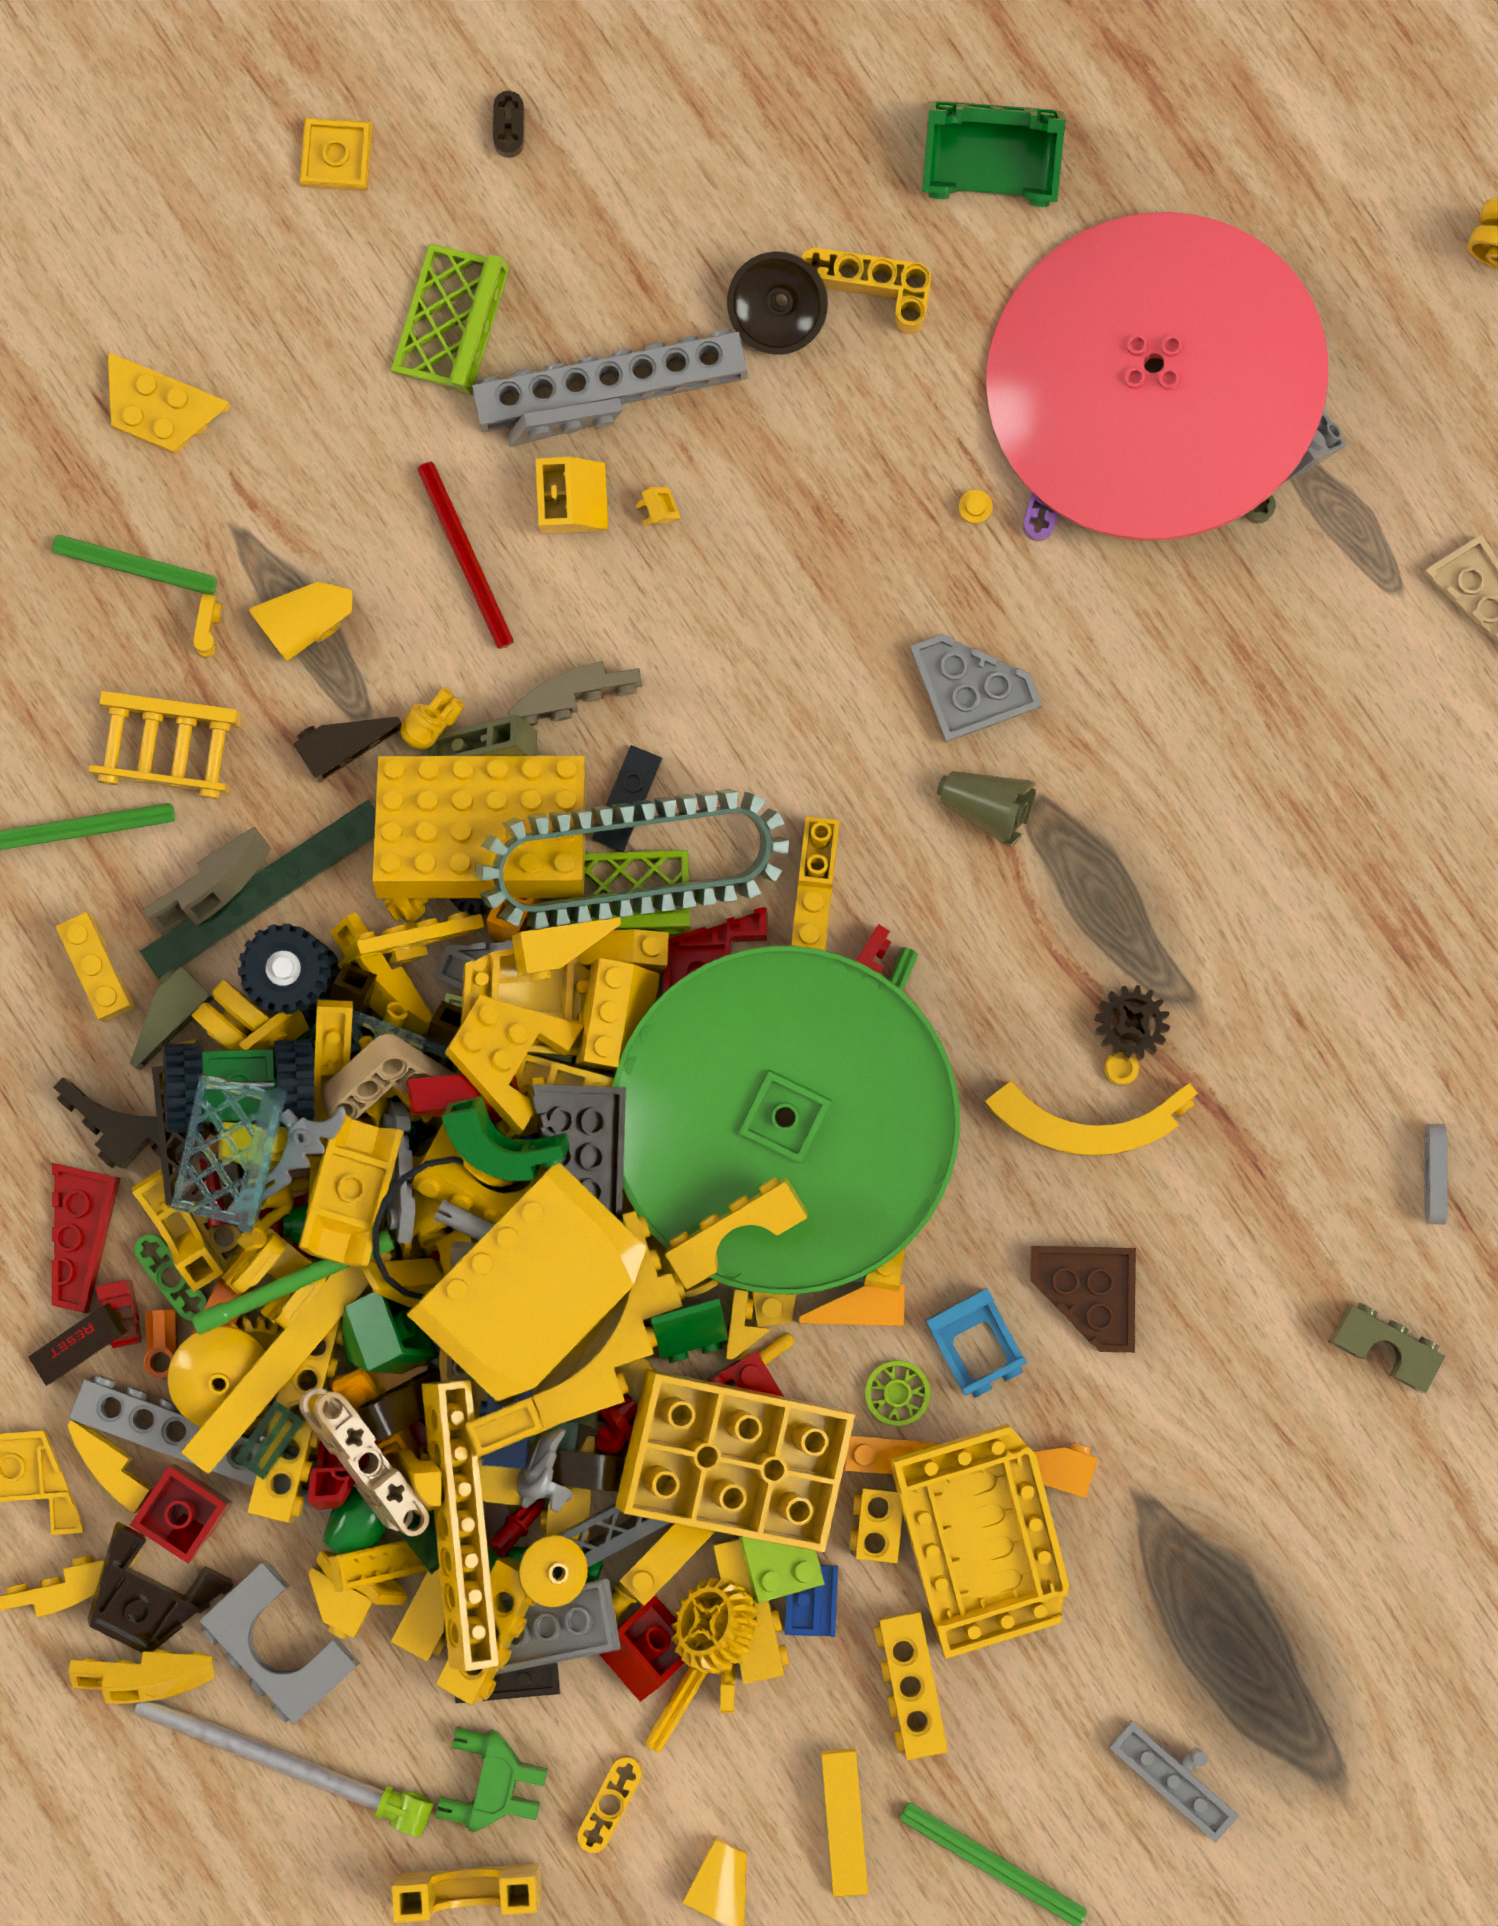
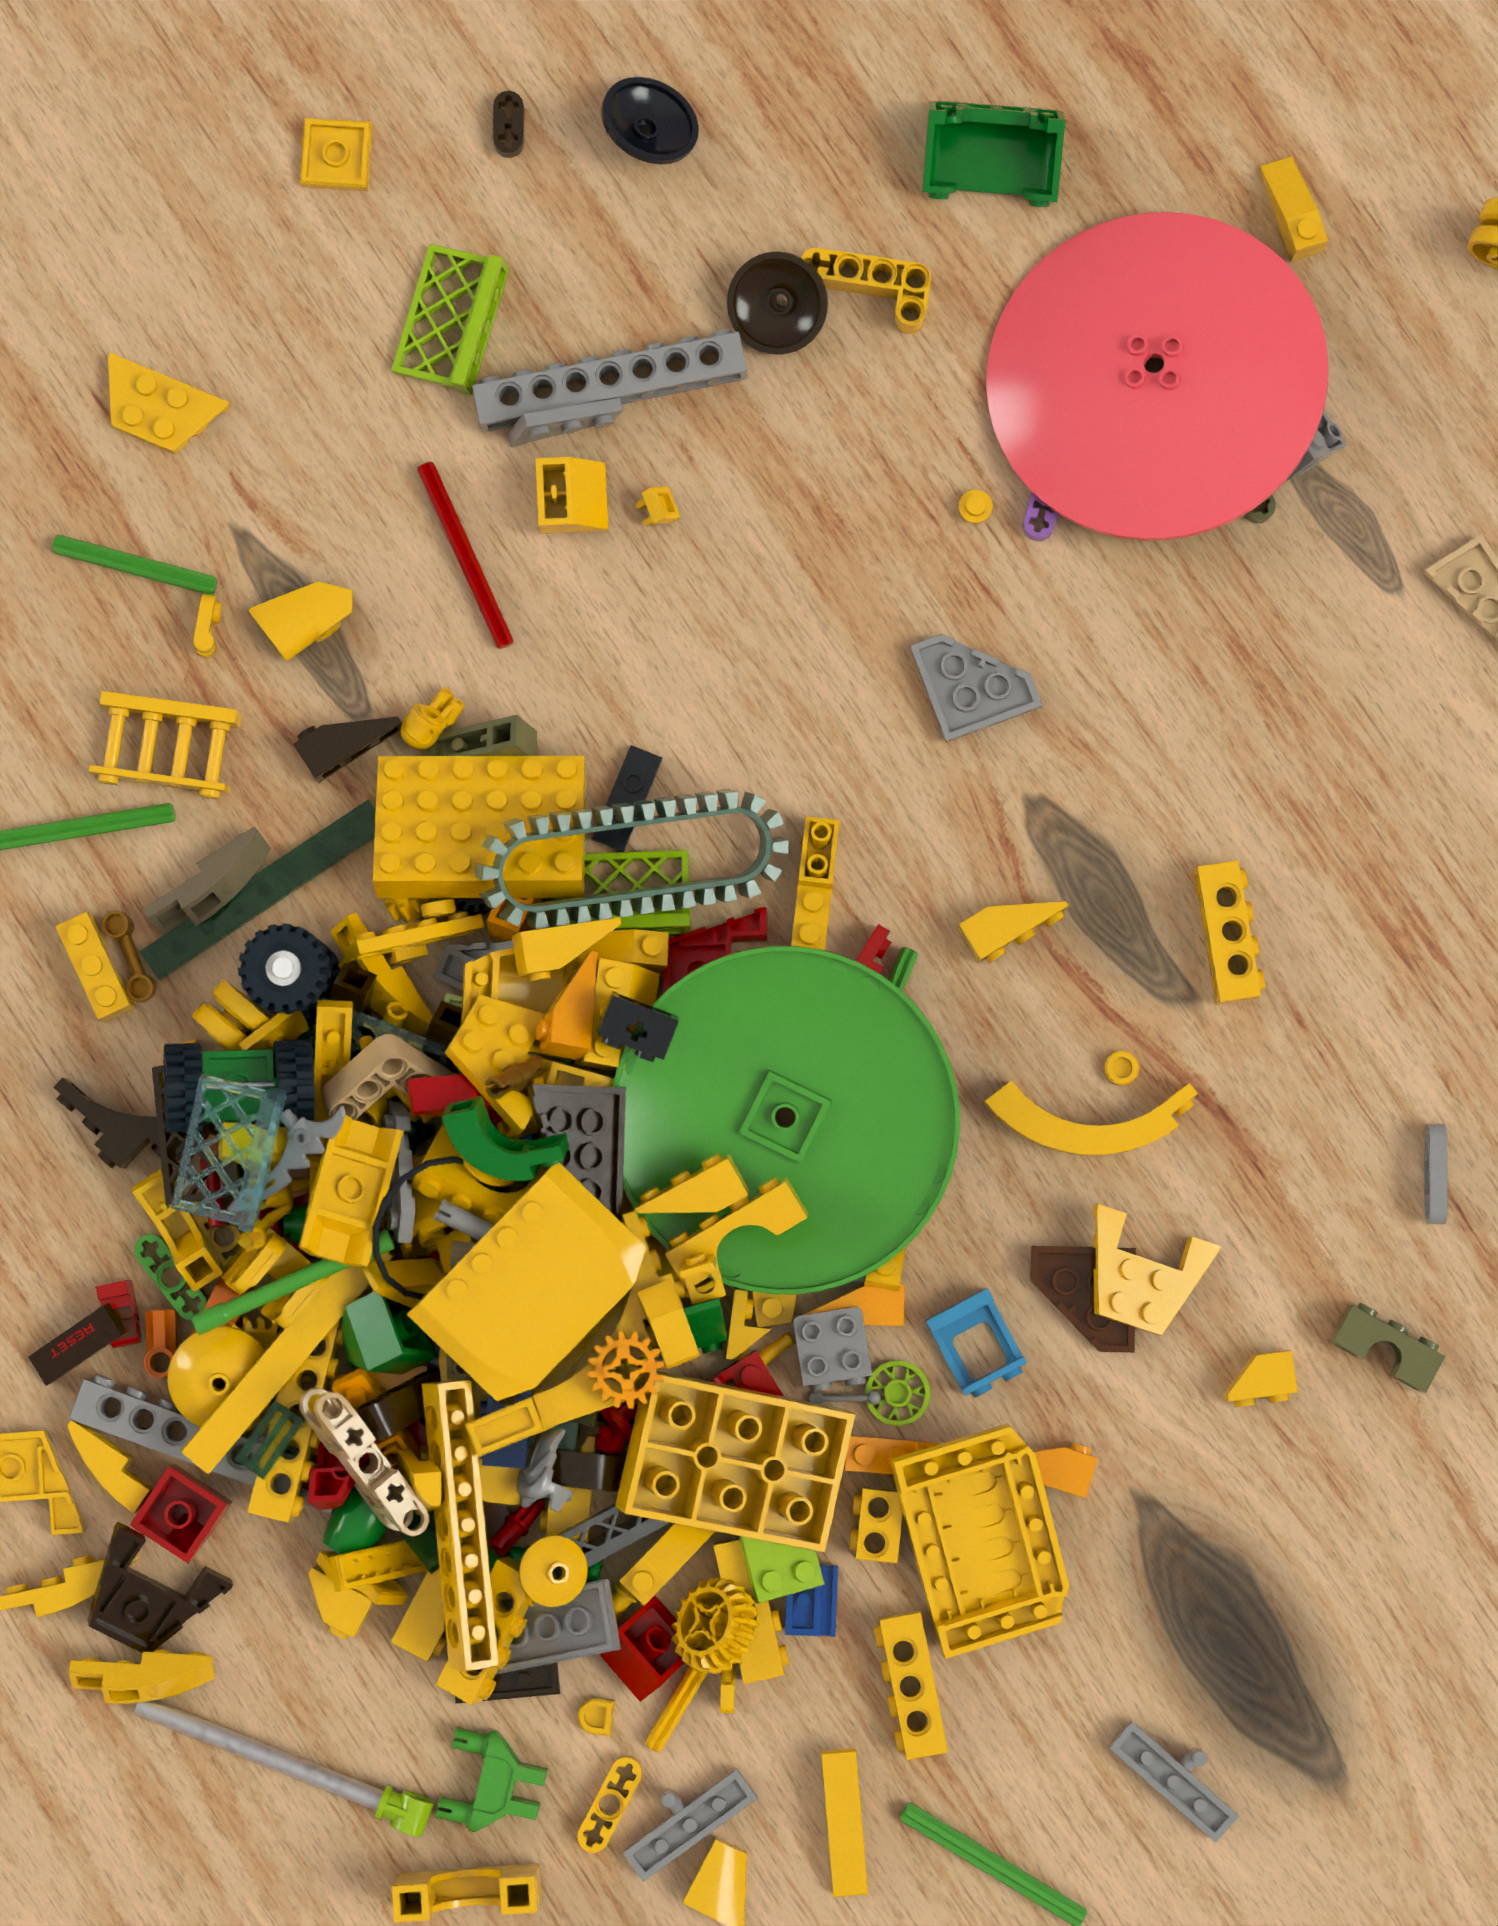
(82, 1218): red wing -> none
(120, 926): none -> pearl gold bar
(168, 1013): olive slope -> none
(232, 1626): light grey arch -> none
(438, 908): none -> yellow tile
(515, 1077): none -> pearl gold pin
(558, 695): dark tan slope -> none
(569, 1021): none -> light orange slope
(596, 1716): none -> yellow tile
(624, 1353): none -> light orange gear
(649, 120): none -> black dish
(657, 1023): none -> black brick
(668, 1324): none -> yellow slope
(688, 1823): none -> light grey plate
(700, 1264): none -> yellow bracket
(705, 1190): none -> yellow slope
(817, 1397): none -> light grey hinge
(832, 1348): none -> light grey bracket
(989, 802): olive cone -> none
(1000, 925): none -> yellow slope
(1123, 1011): dark brown gear -> none
(1137, 1288): none -> yellow wing
(1226, 985): none -> yellow brick
(1264, 1376): none -> yellow slope
(1294, 209): none -> yellow slope

